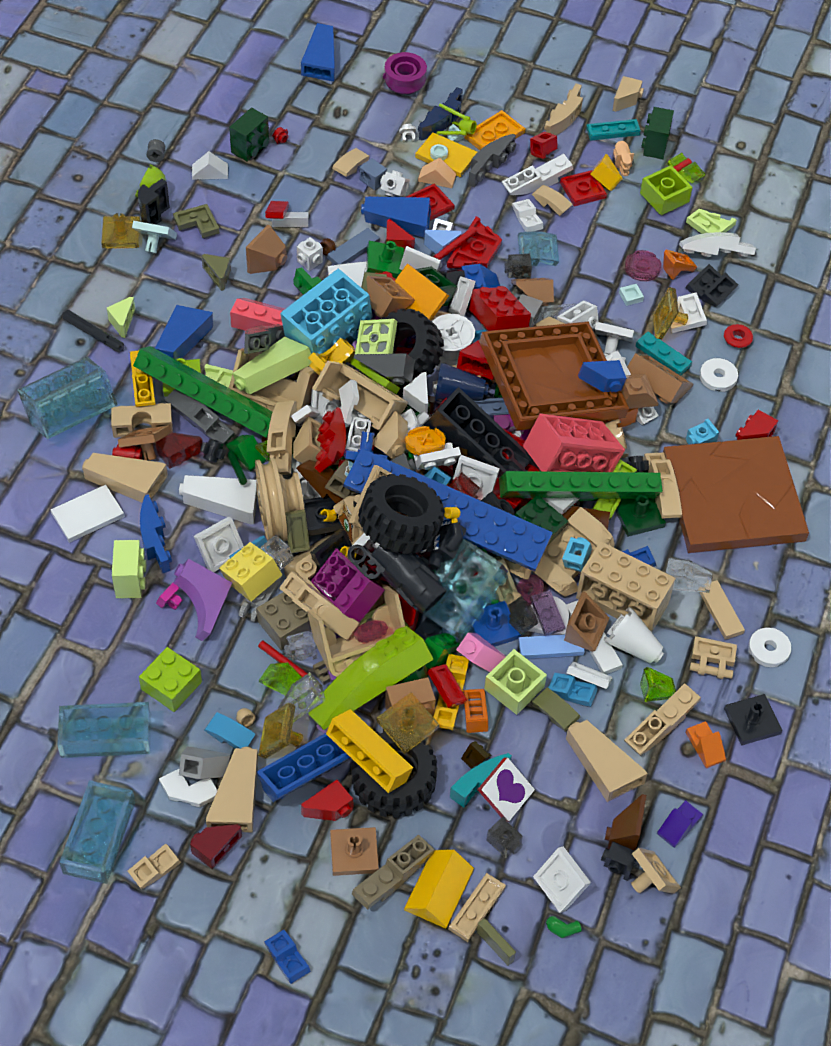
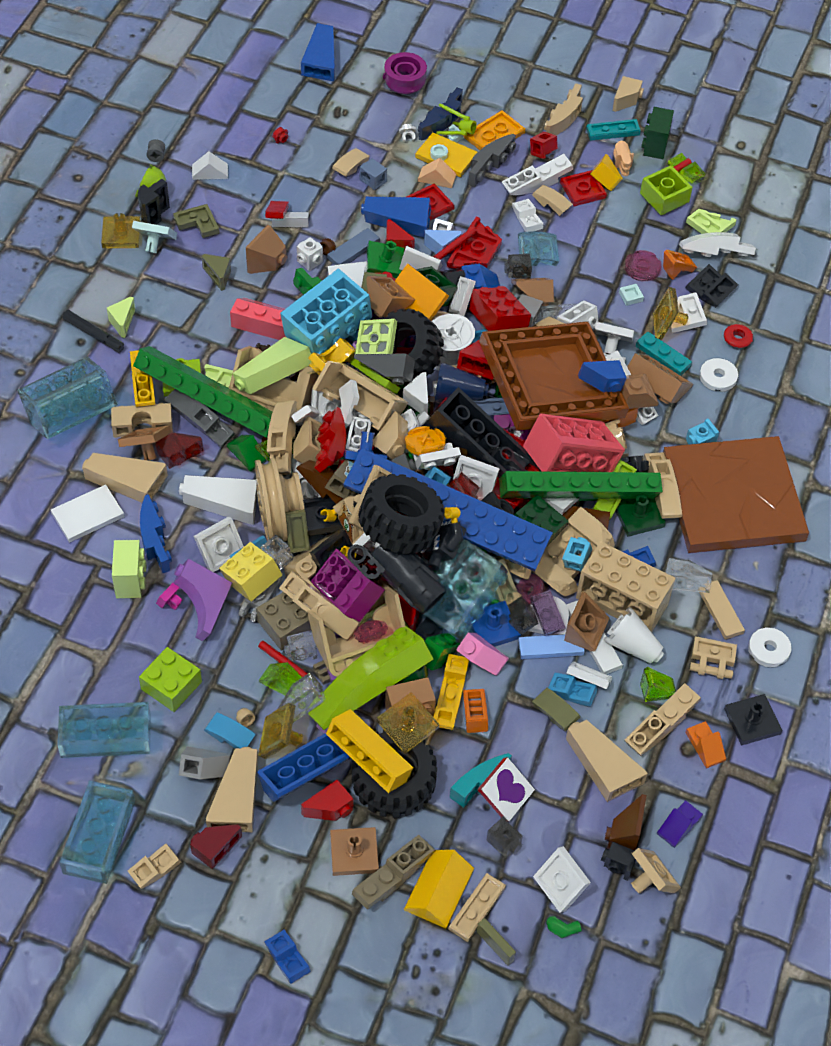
(128, 451): red brick -> none
(184, 331): blue slope -> none
(195, 794): white tile -> none
(213, 450): black gear -> none
(237, 468): dark green bar -> none
(249, 134): dark green brick -> none
(262, 337): dark grey slope -> none
(394, 184): white brick -> none
(447, 686): red tile -> none
(475, 755): dark brown tile -> none
(515, 681): yellowish green brick -> none
(757, 426): red slope -> none

